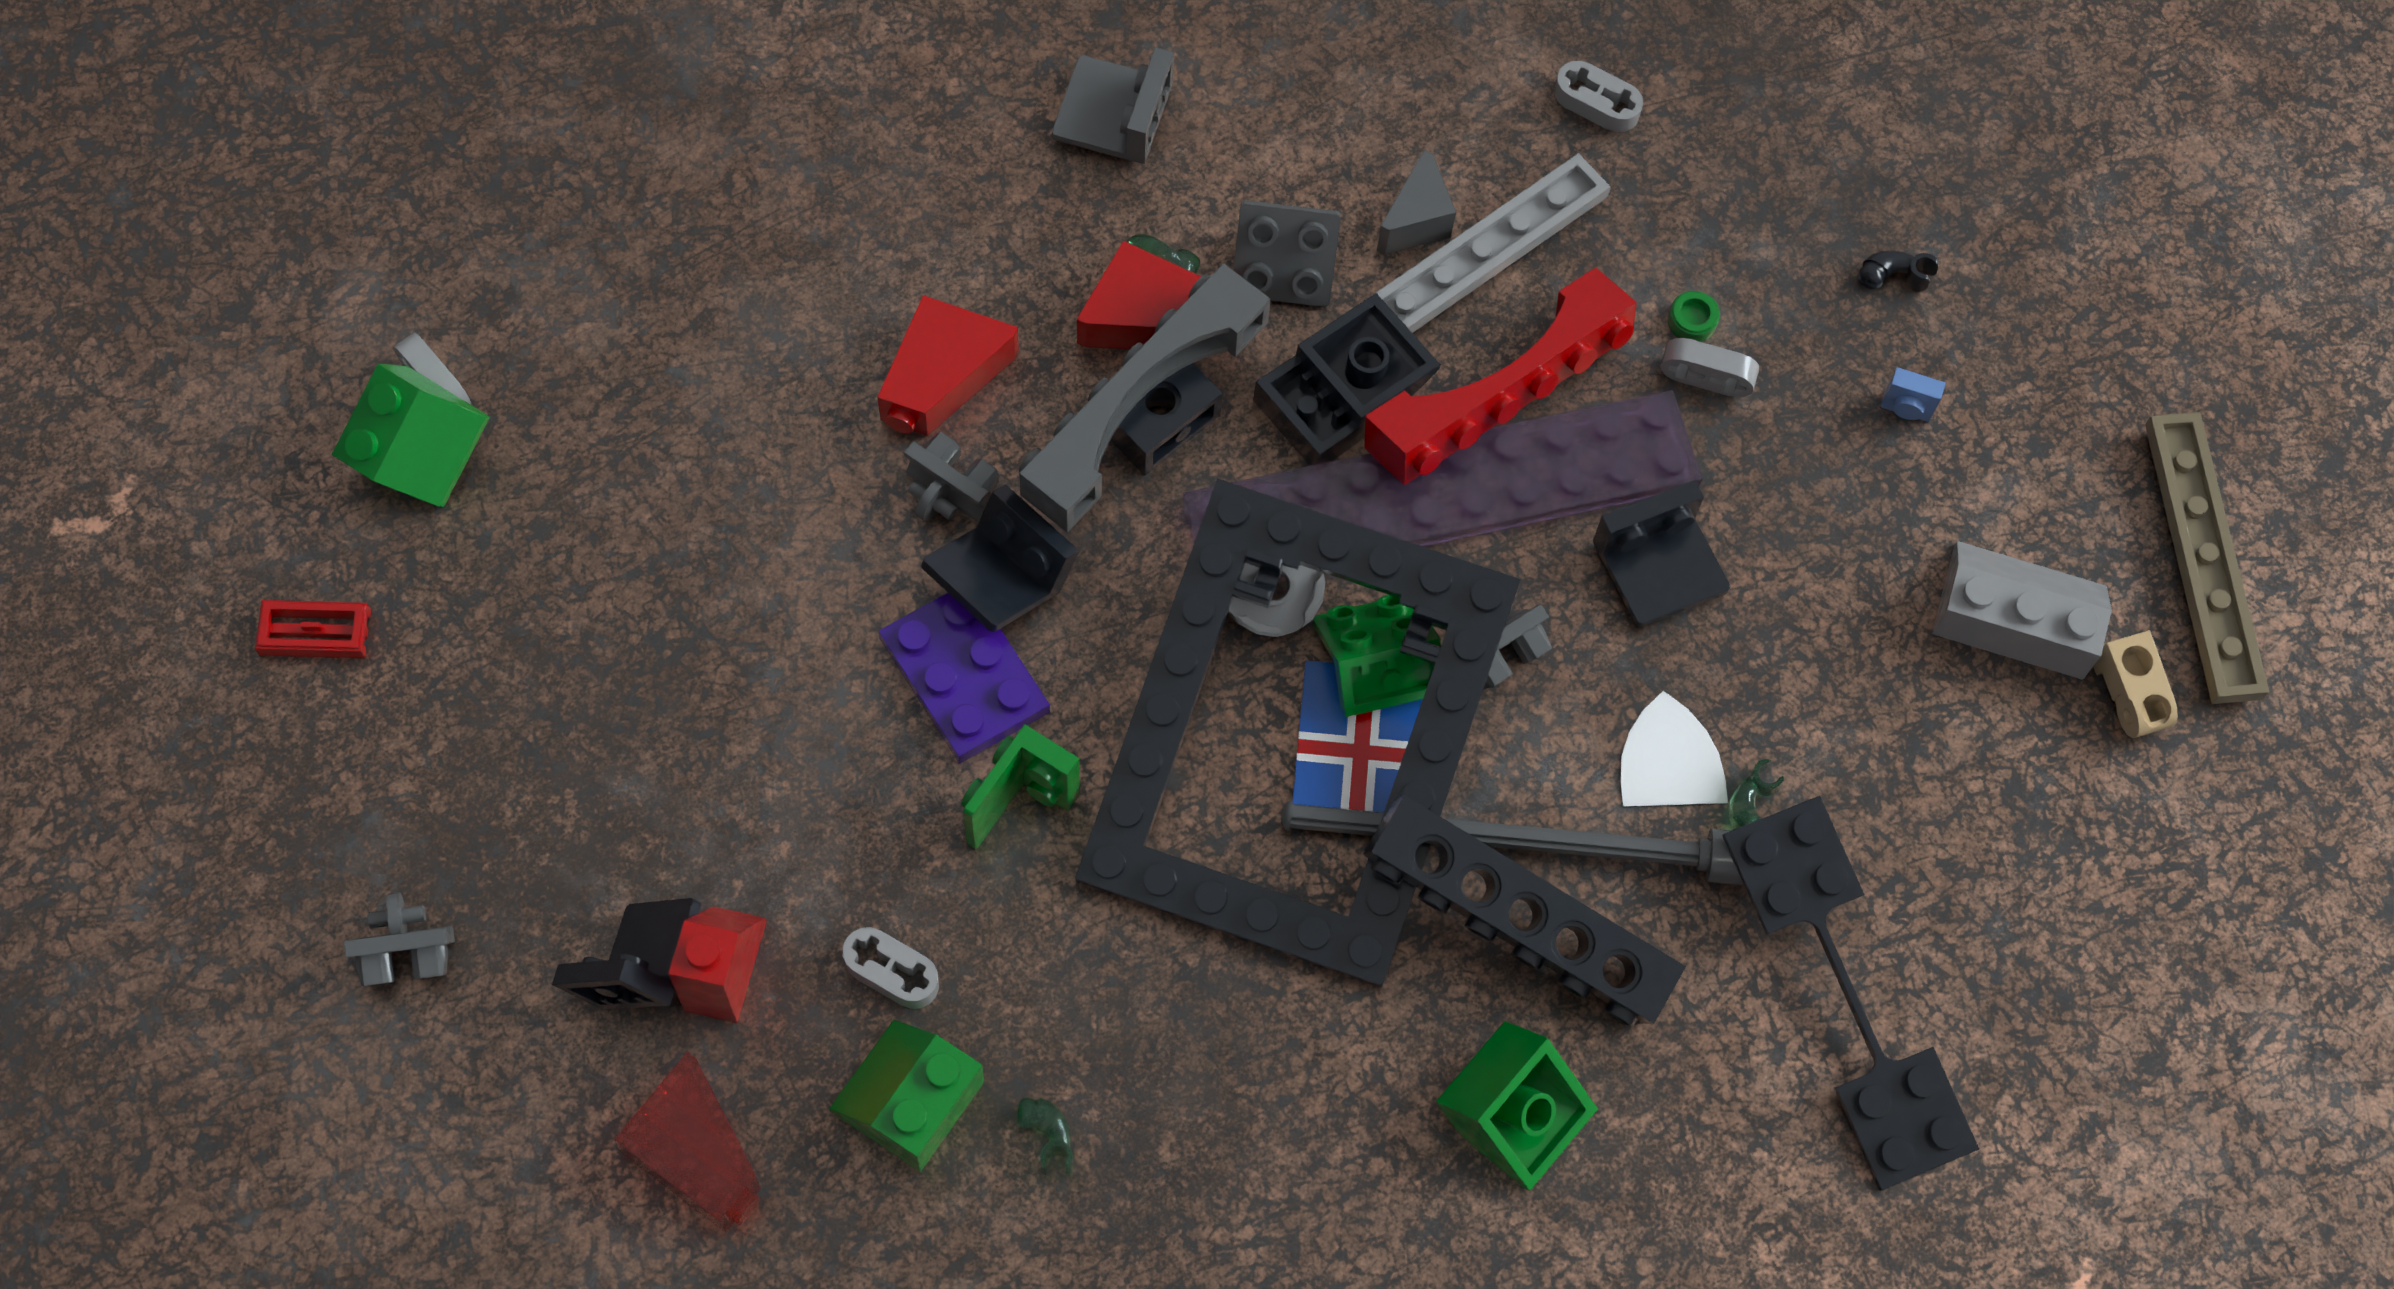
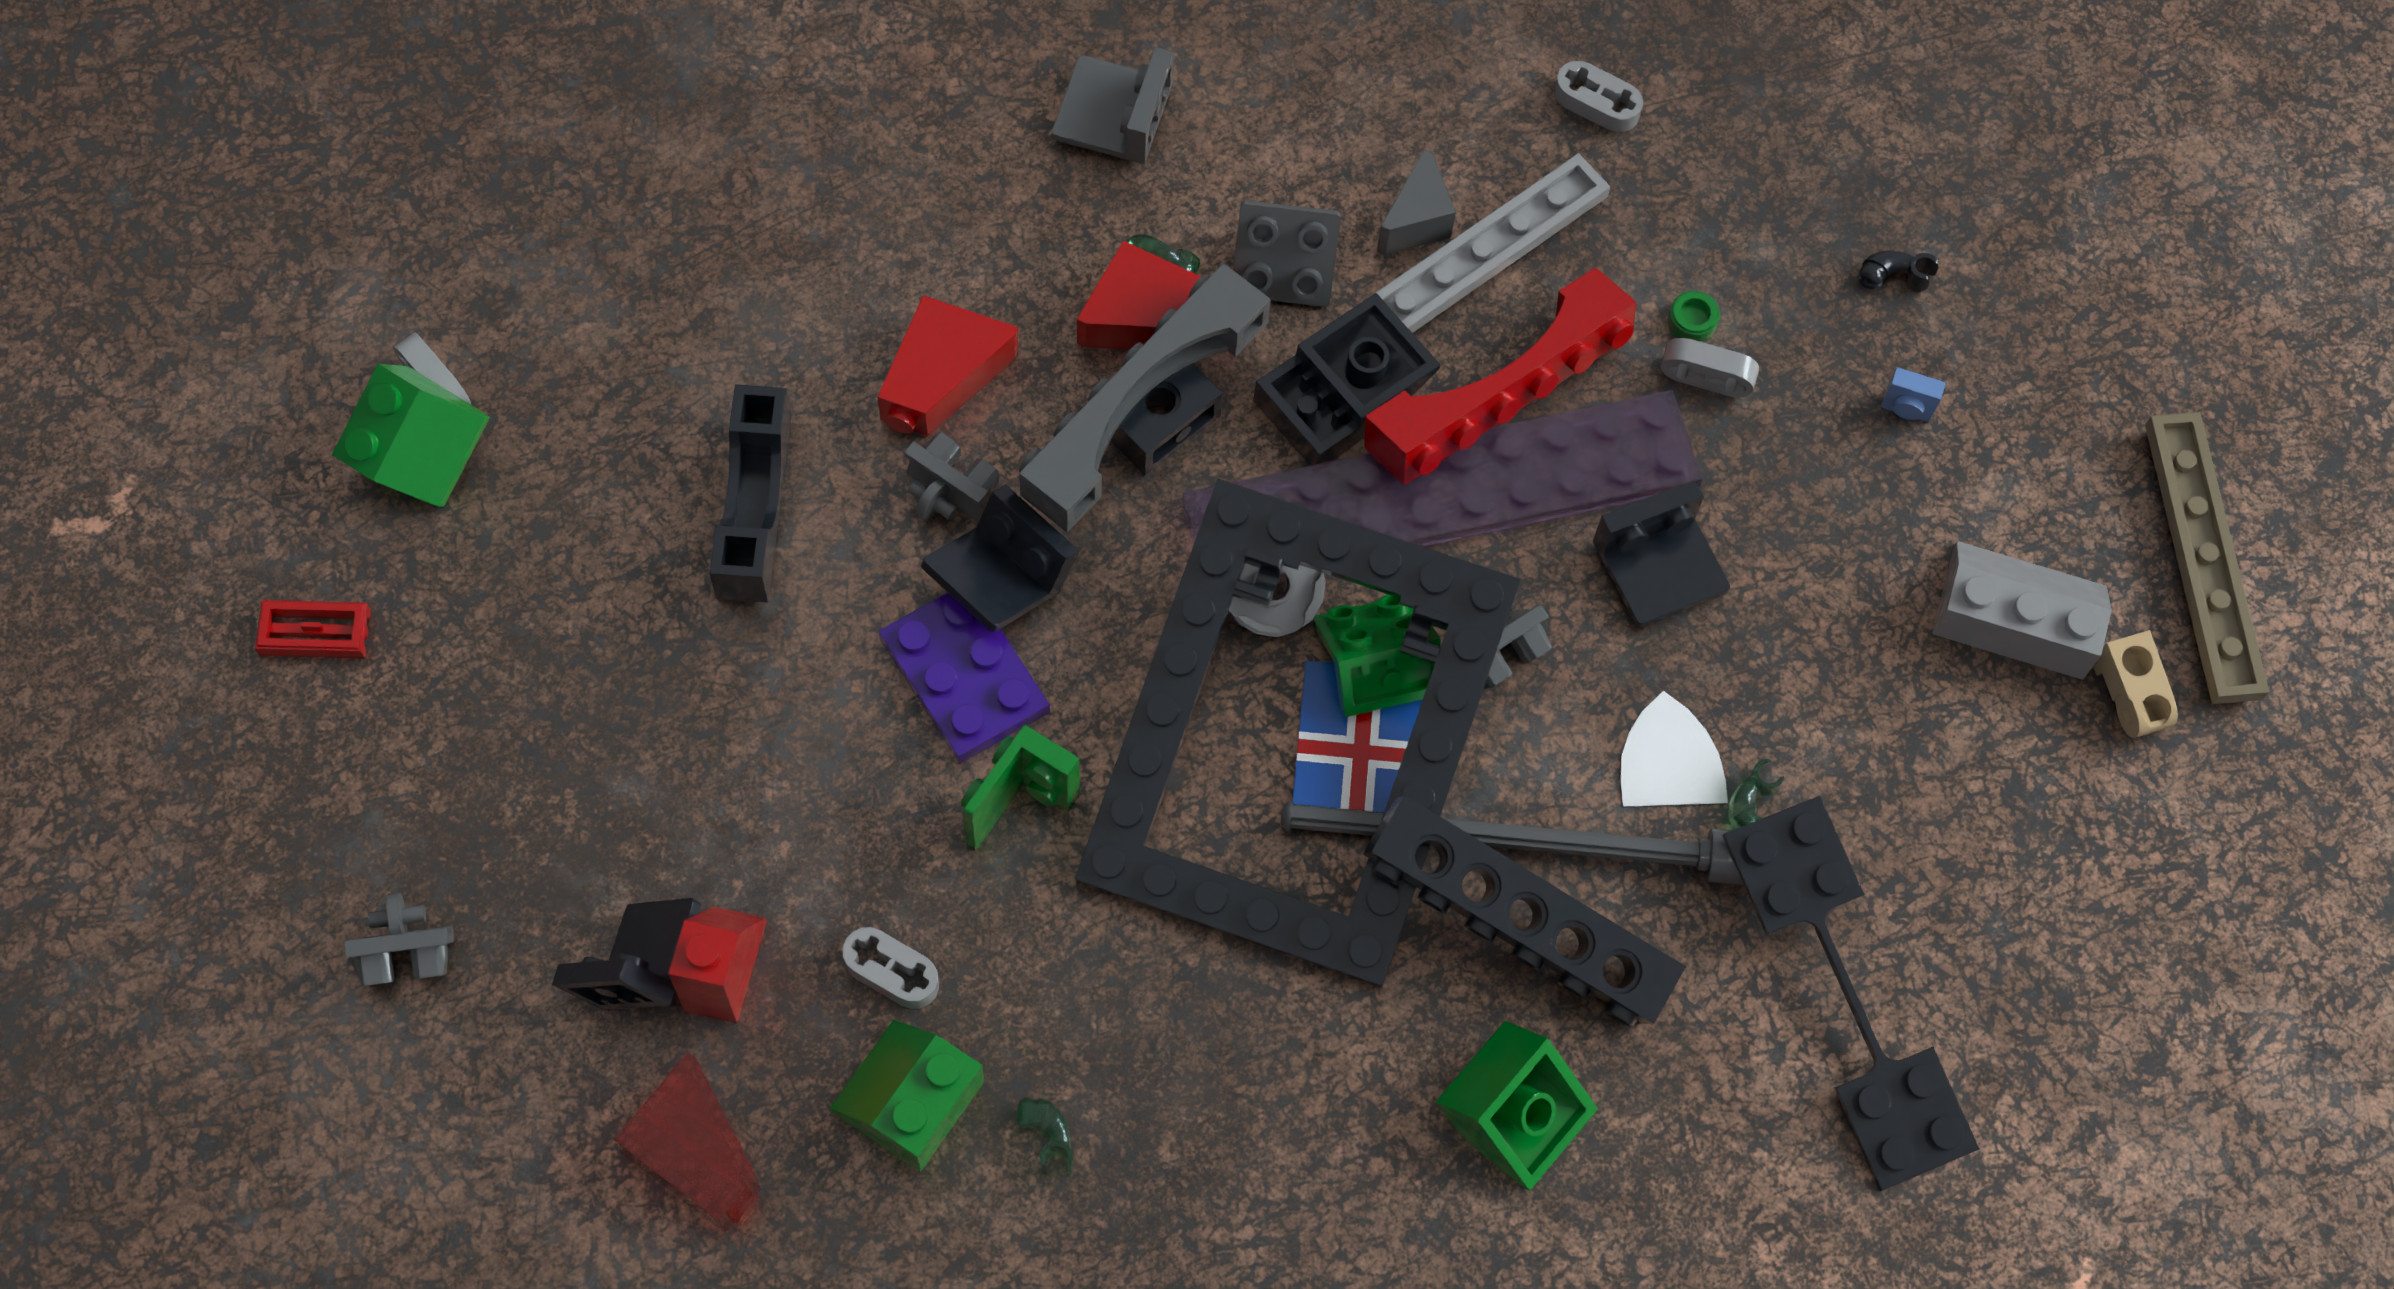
(757, 463): none -> black arch

